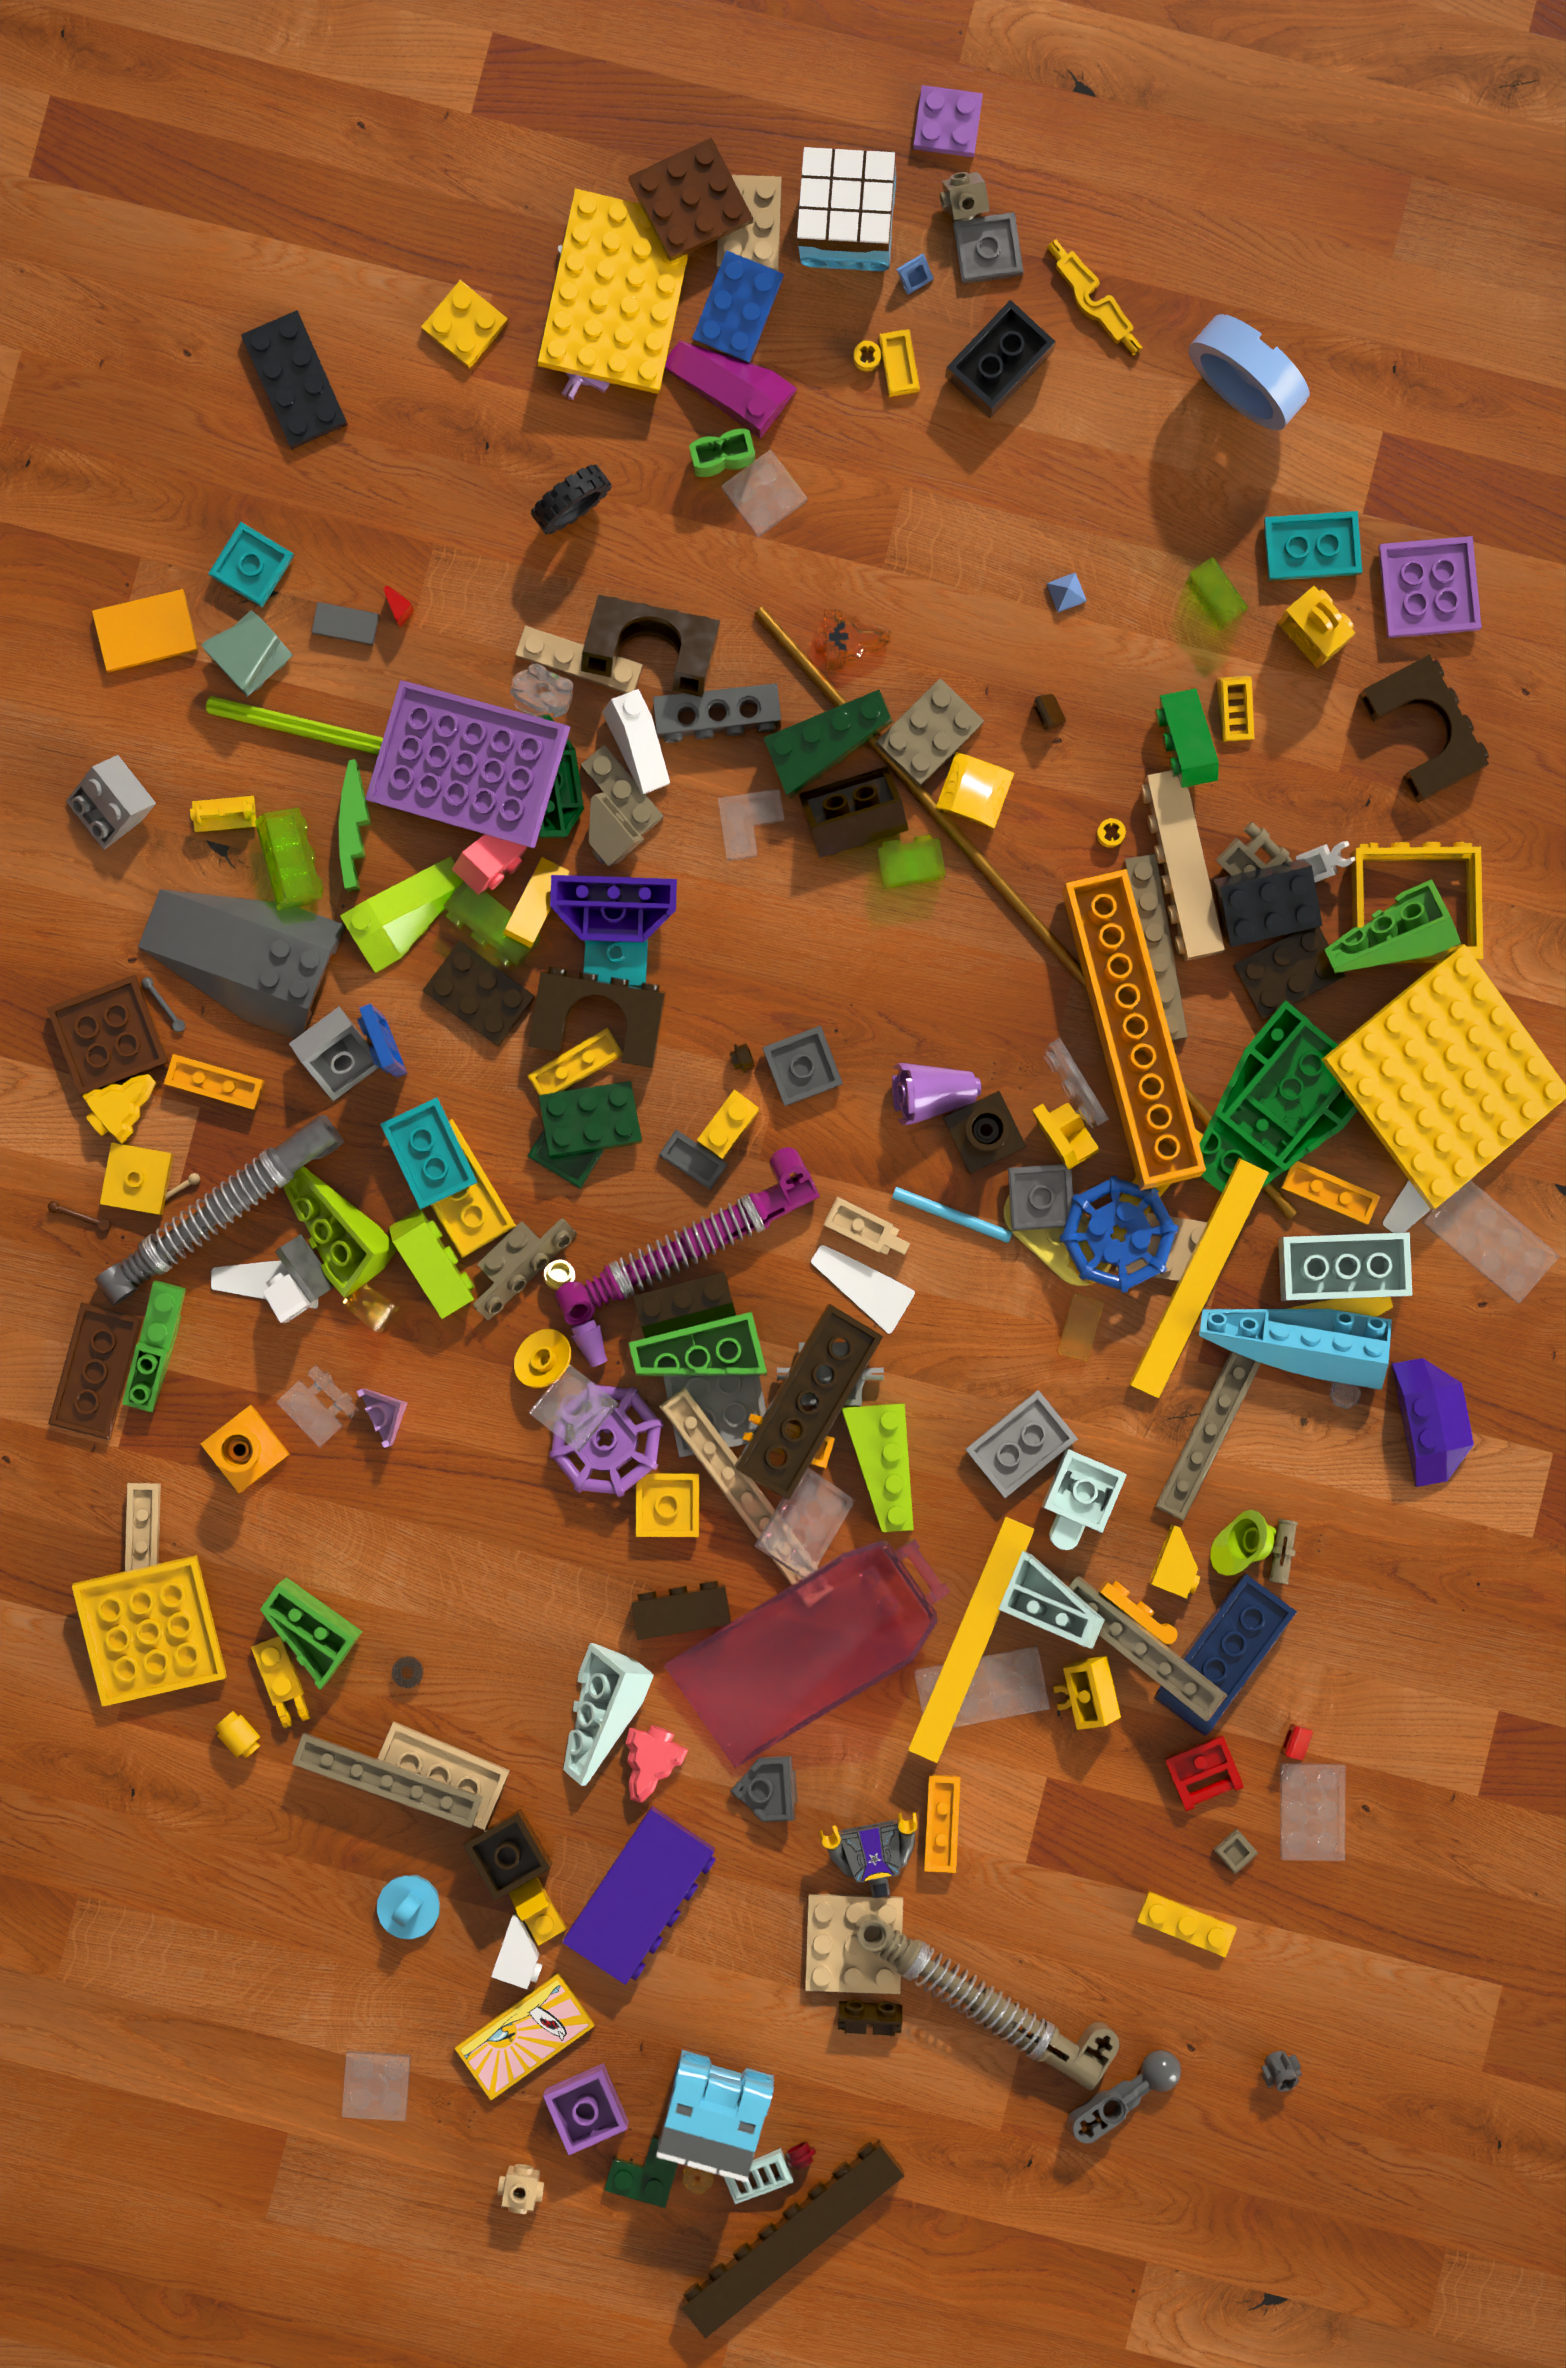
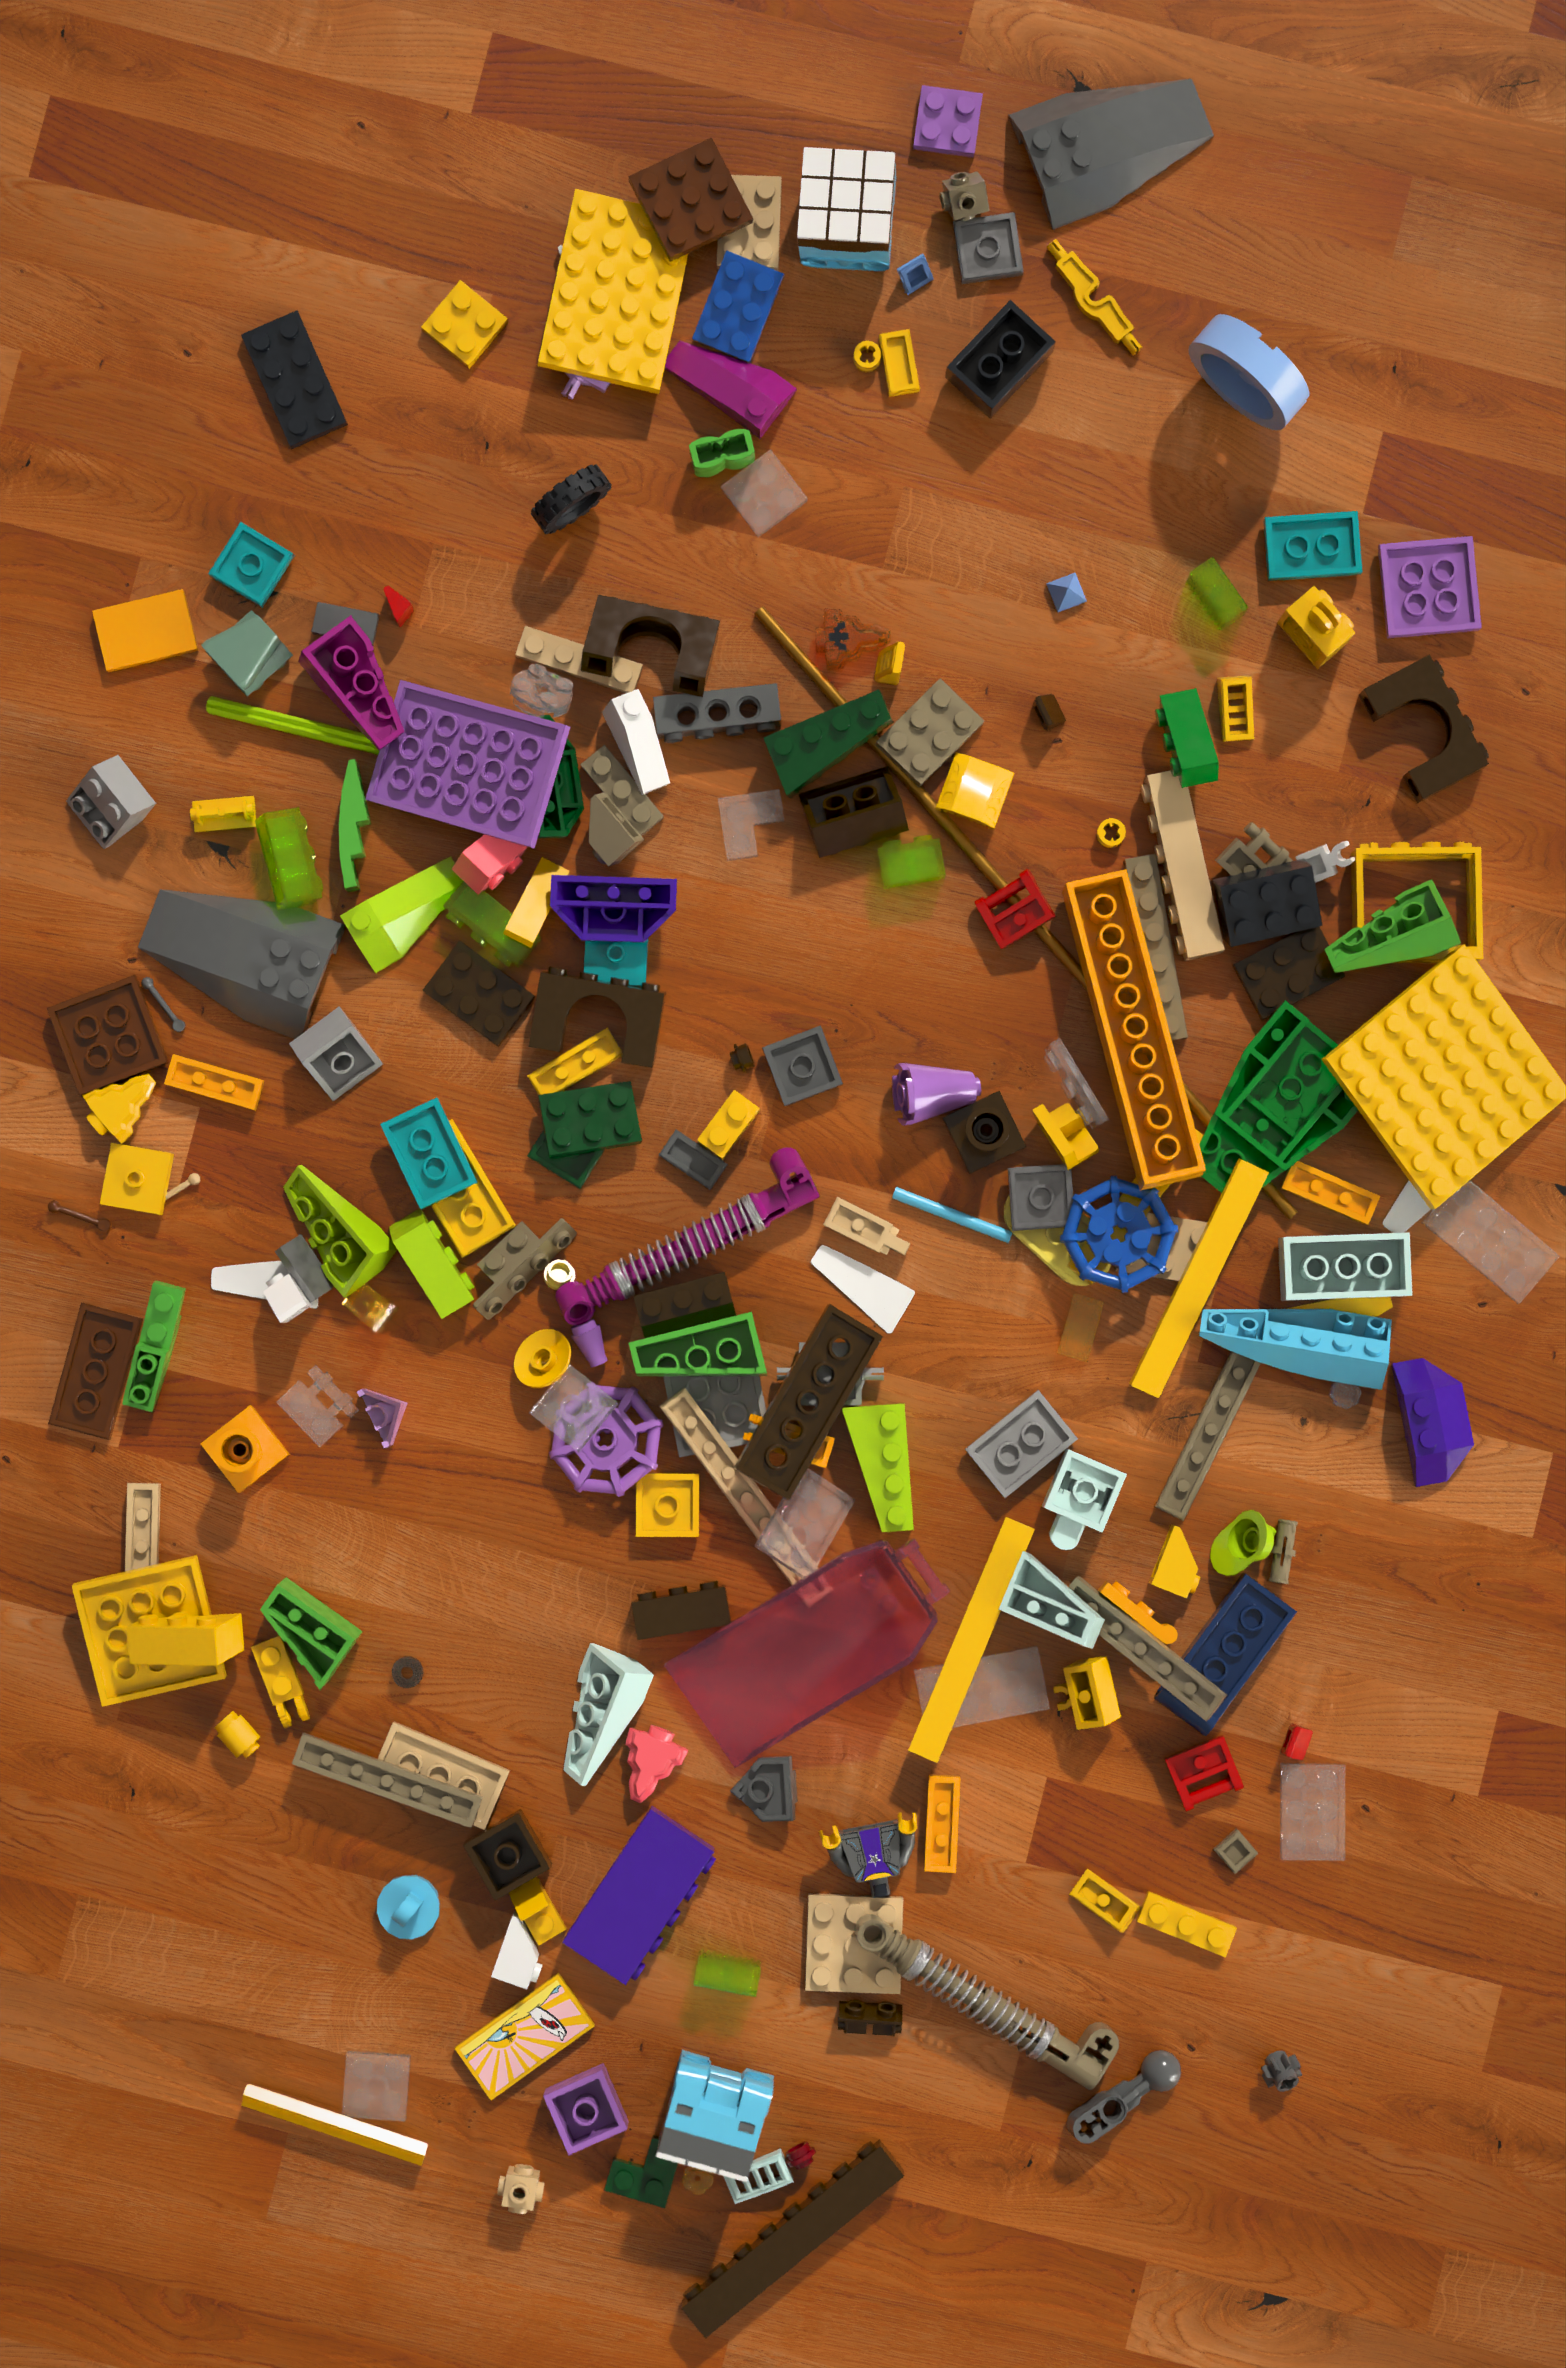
(185, 1639): none -> yellow wedge
(272, 1169): flat silver piece -> none
(334, 2124): none -> tile
(349, 675): none -> magenta wedge
(385, 1050): blue plate -> none
(727, 1973): none -> clear neon green brick
(890, 664): none -> yellow slope
(1019, 918): none -> red plate
(1105, 1901): none -> yellow slope
(1107, 143): none -> dark grey wedge

